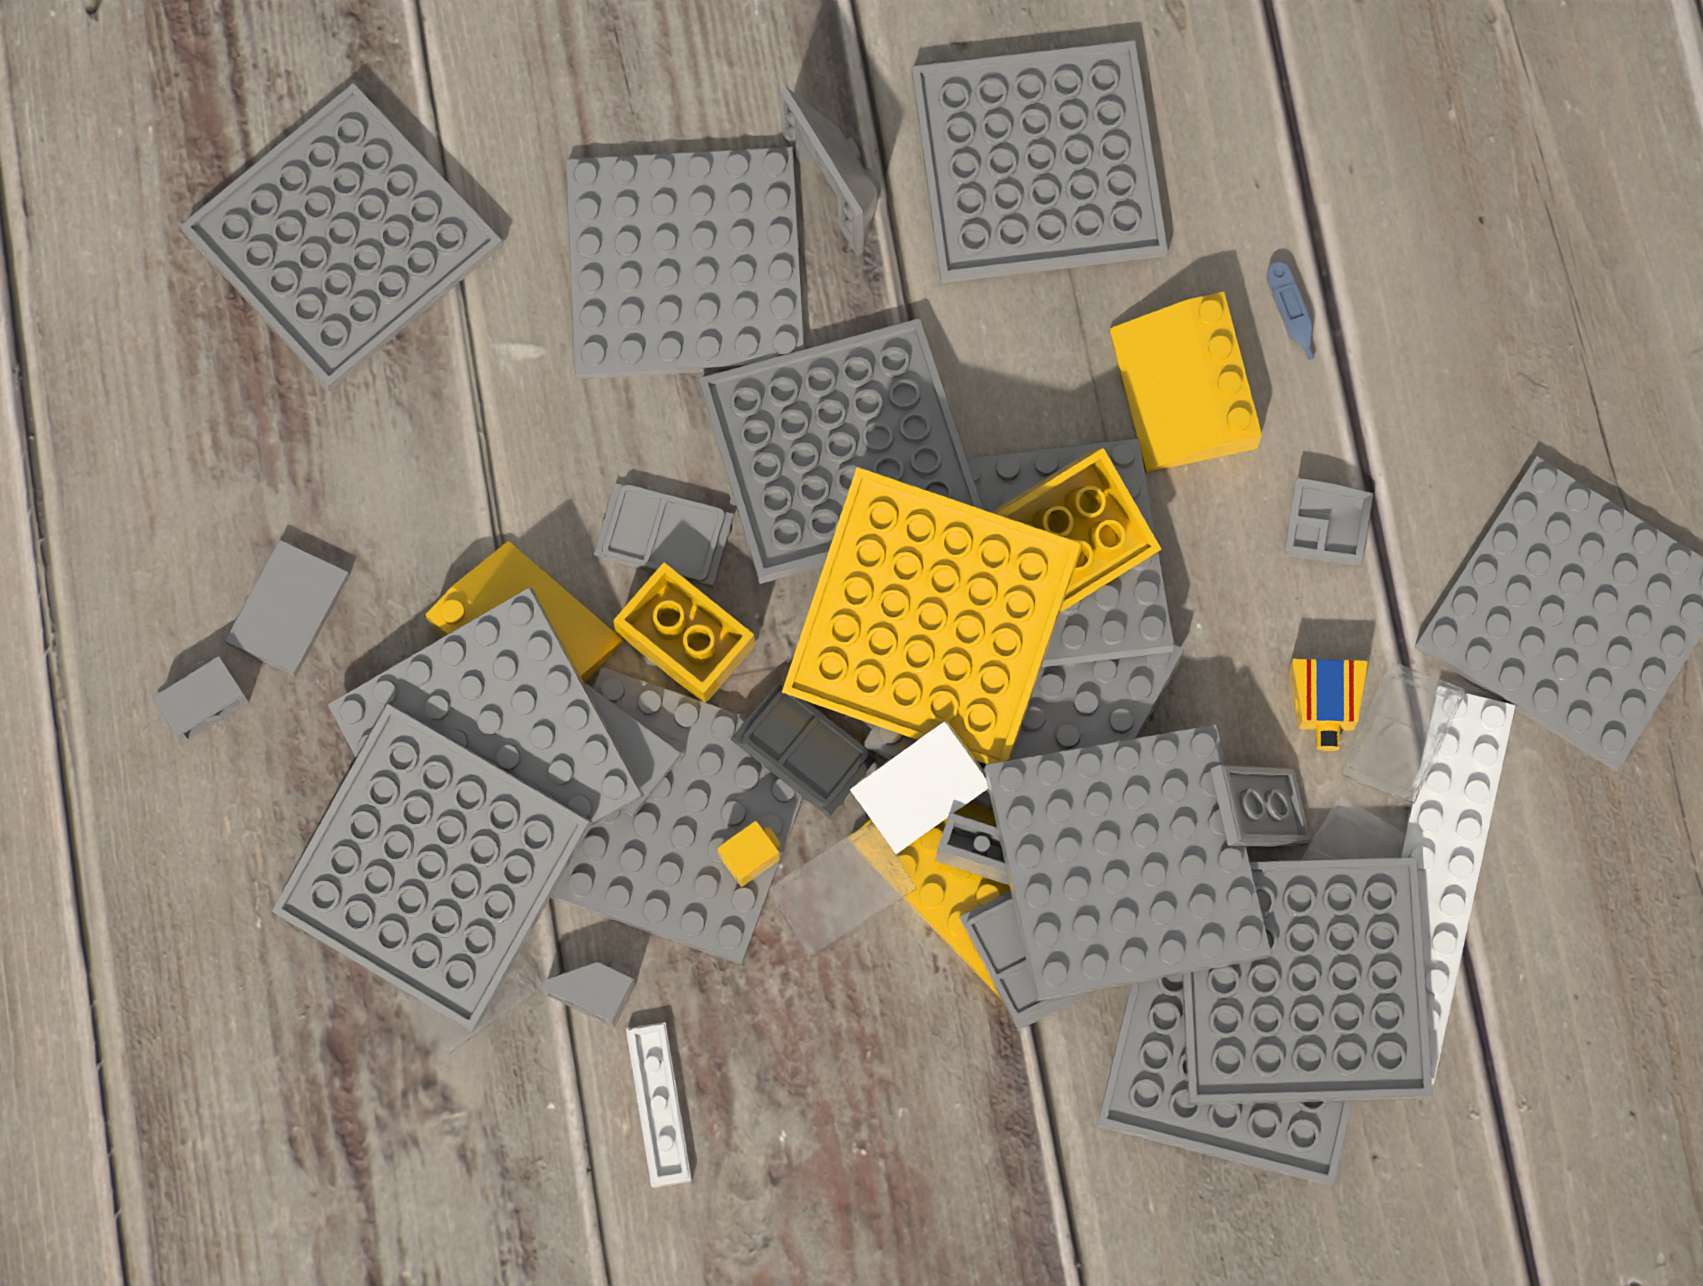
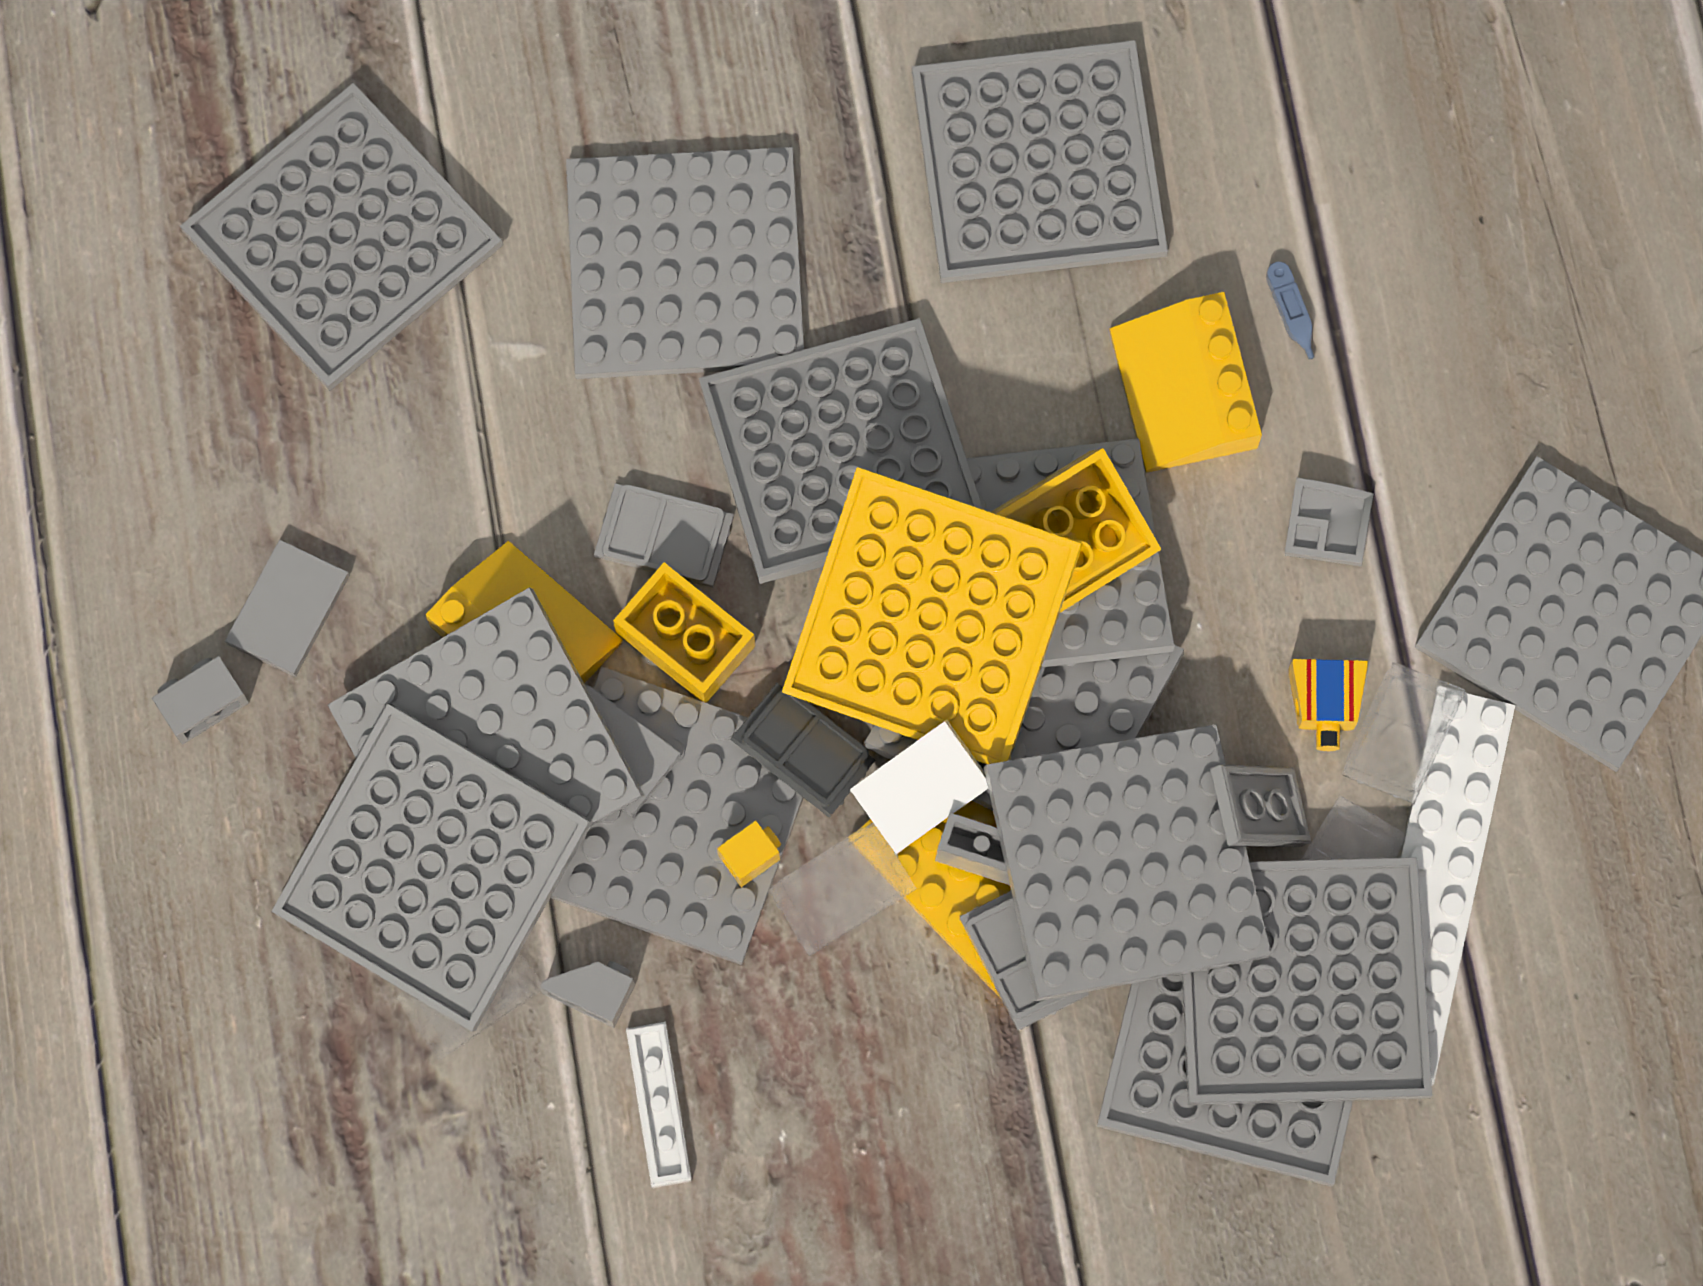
(838, 160): light grey slope -> none

